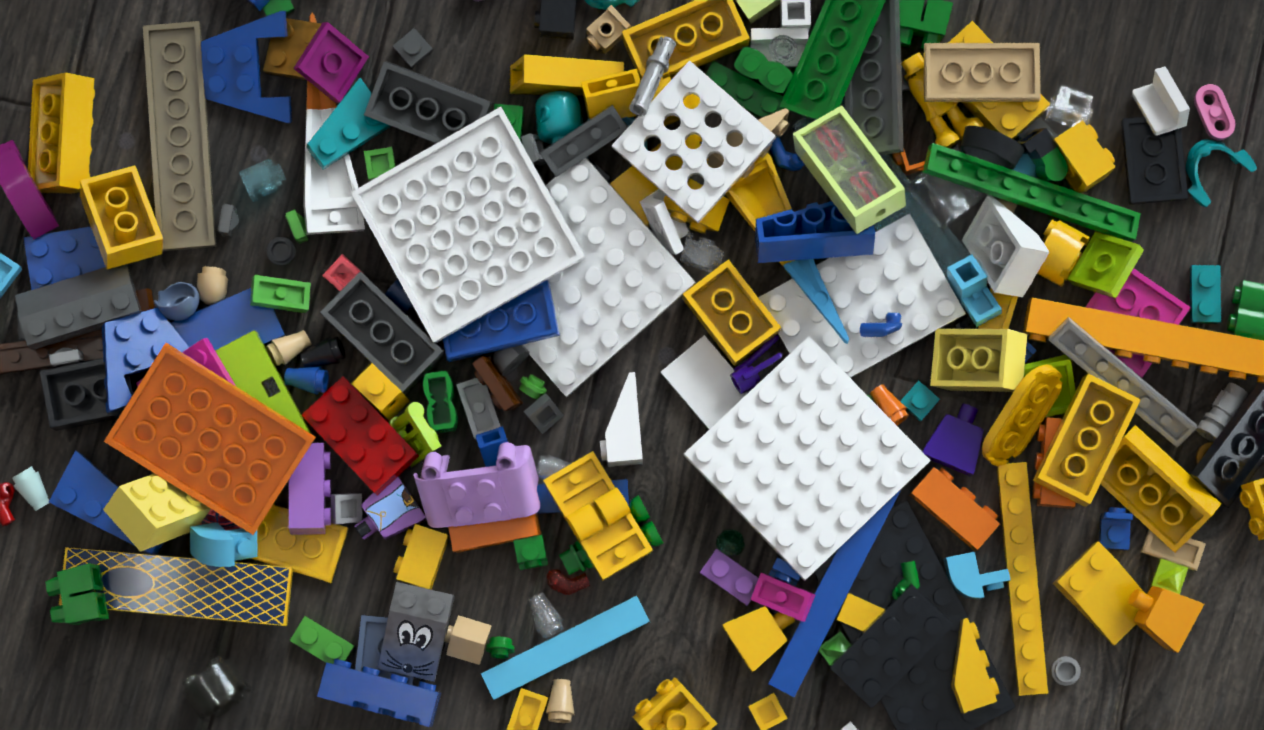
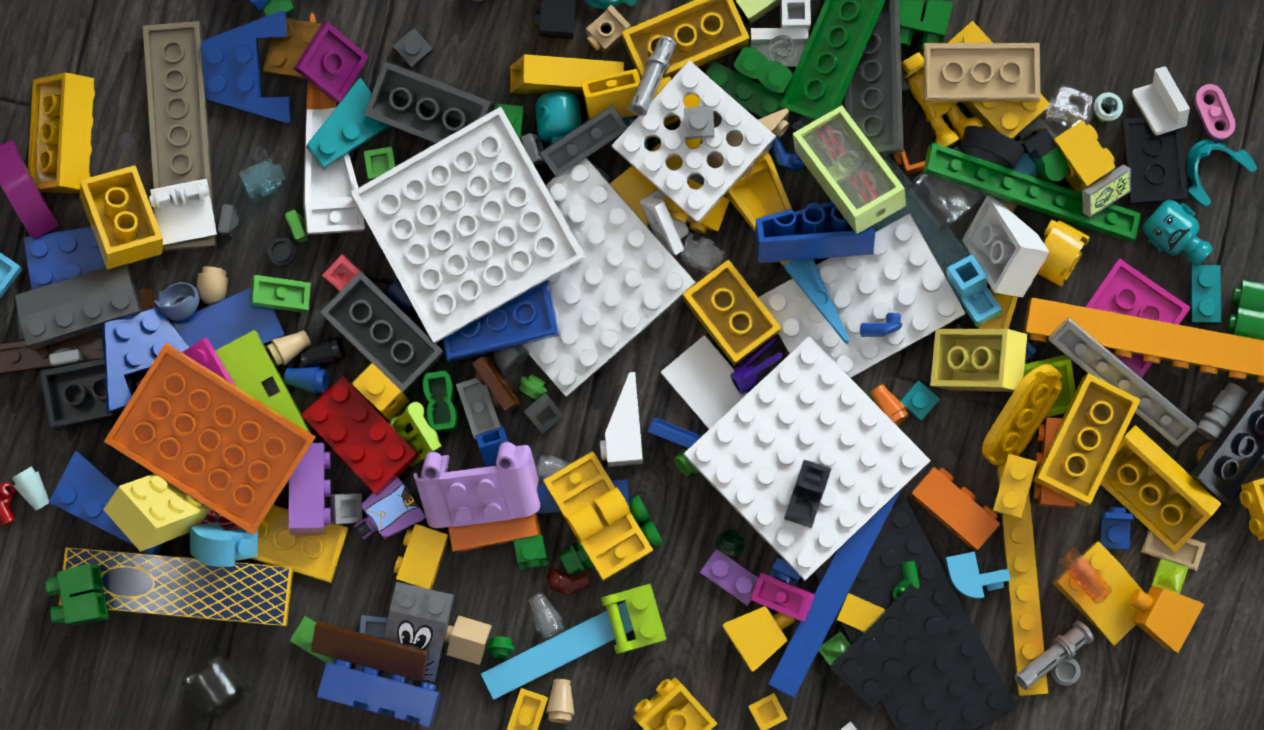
(183, 211): none -> white hinge
(369, 651): none -> reddish brown tile
(643, 616): none -> lime plate
(673, 433): none -> blue tile
(683, 464): none -> bright green plate
(699, 122): none -> light grey plate
(807, 493): none -> black slope
(956, 441): dark purple torso -> none
(970, 677): yellow slope -> none
(1015, 486): none -> yellow brick
(1063, 648): none -> light grey pin
(1085, 575): none -> clear orange slope
(1105, 264): lime plate -> none
(1106, 190): none -> tile
(1112, 103): none -> light aqua cone
(1175, 230): none -> teal piece

